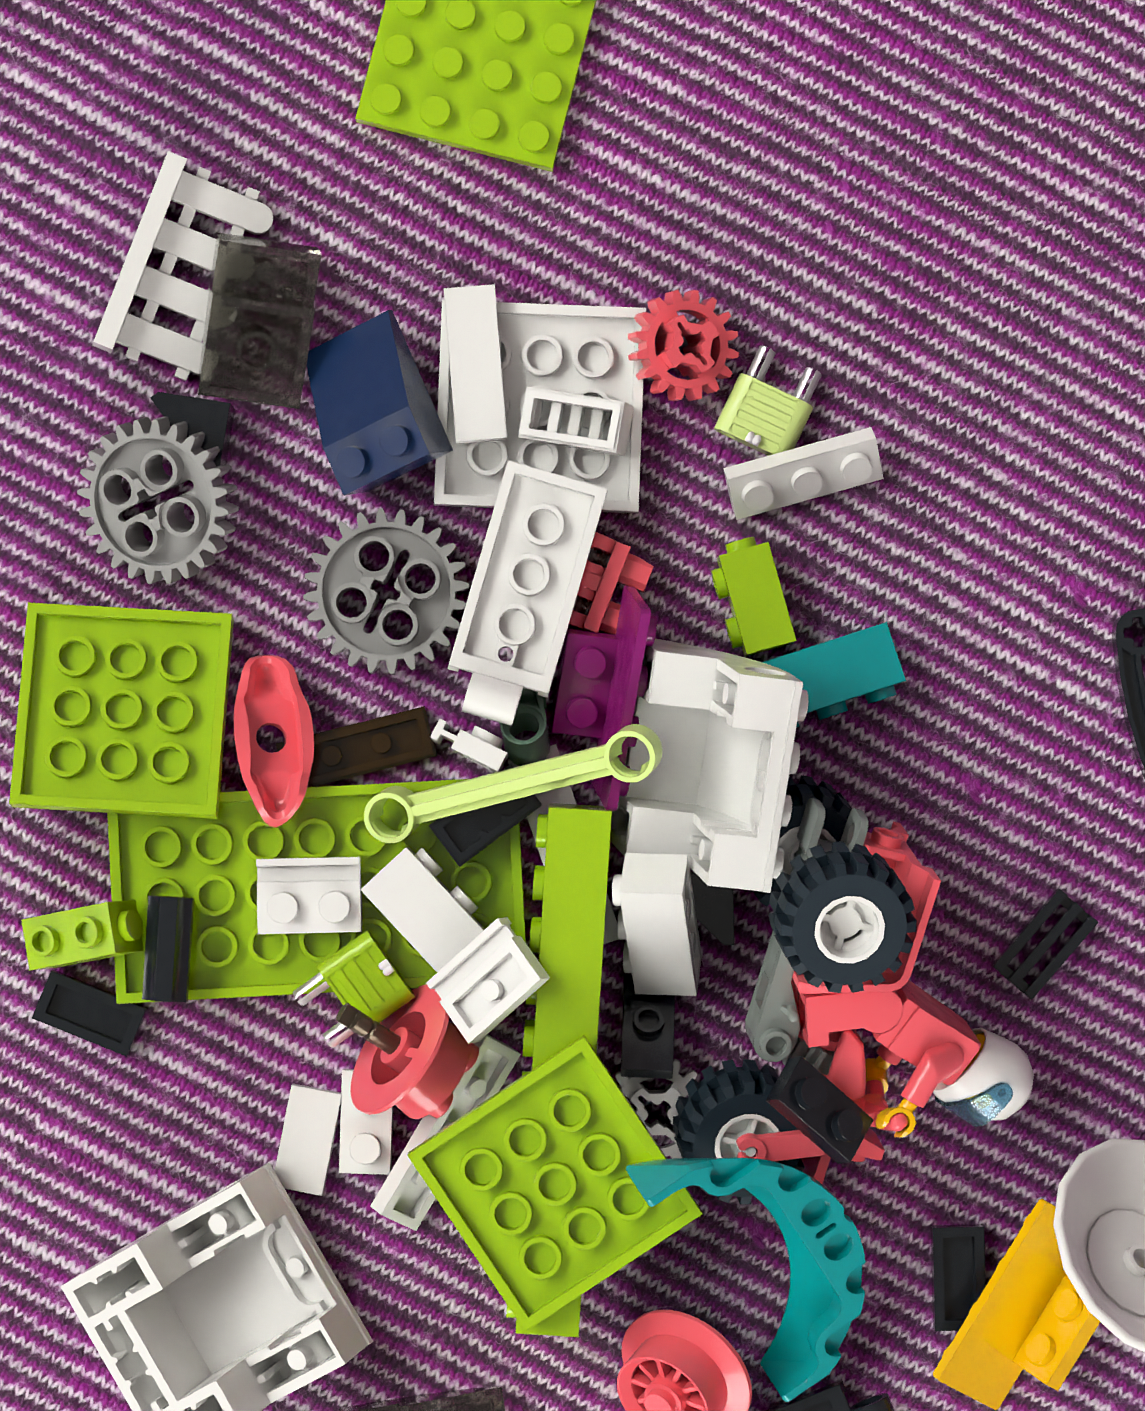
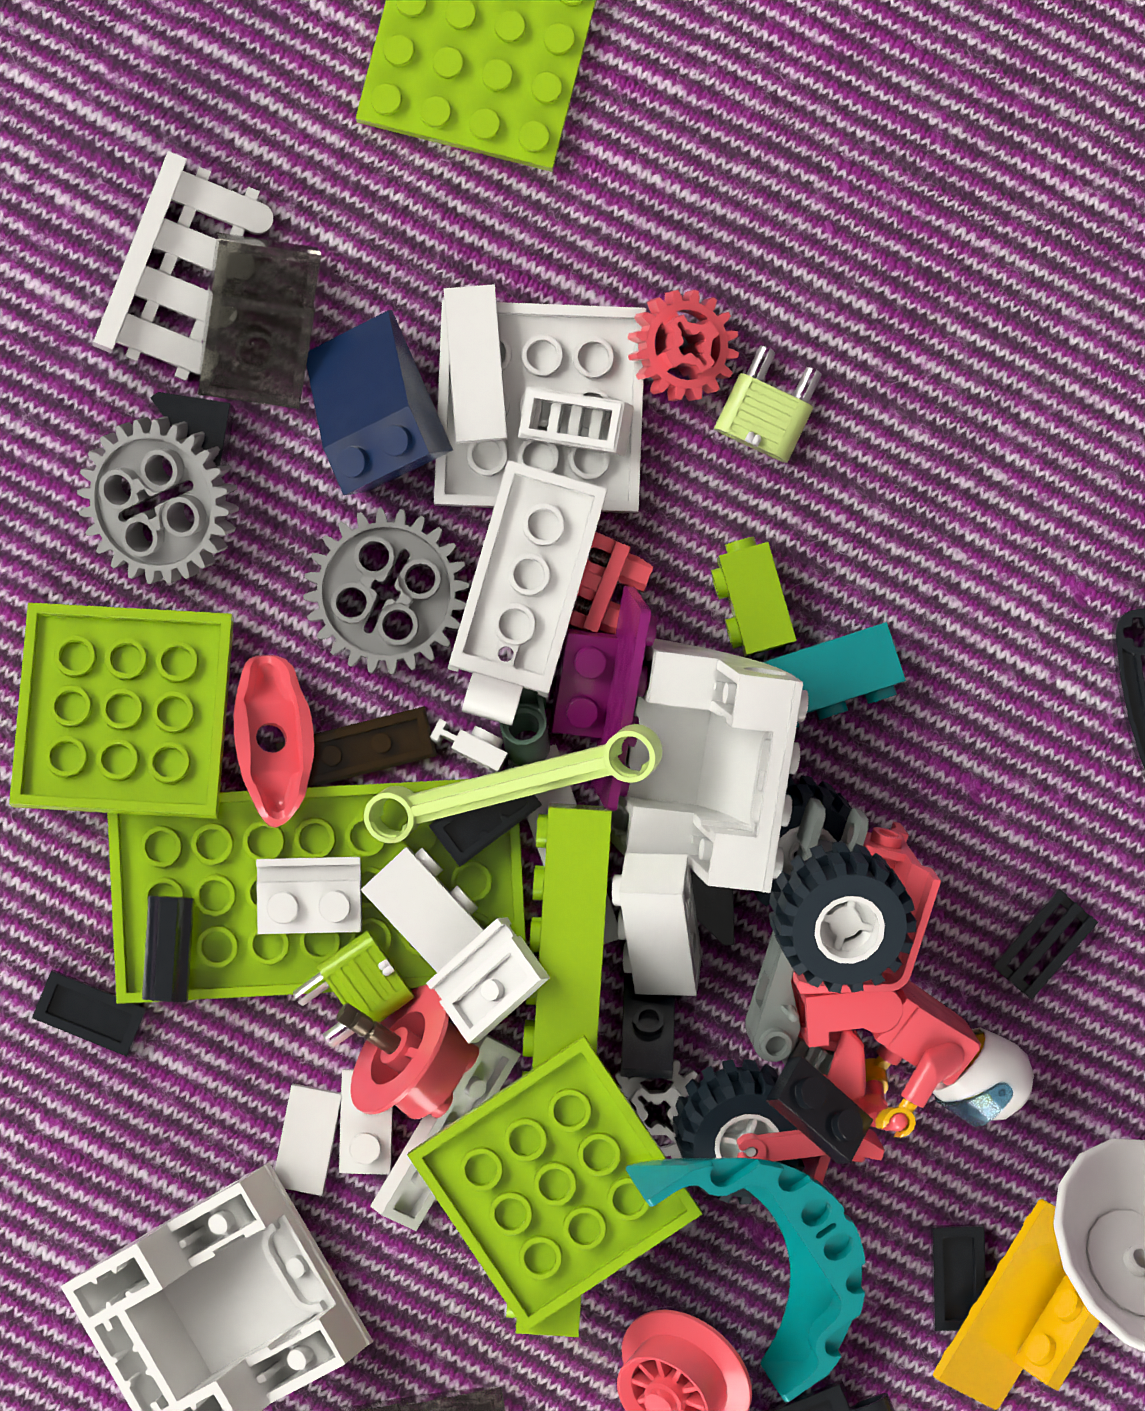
(83, 934): lime brick -> none
(803, 473): white plate -> none

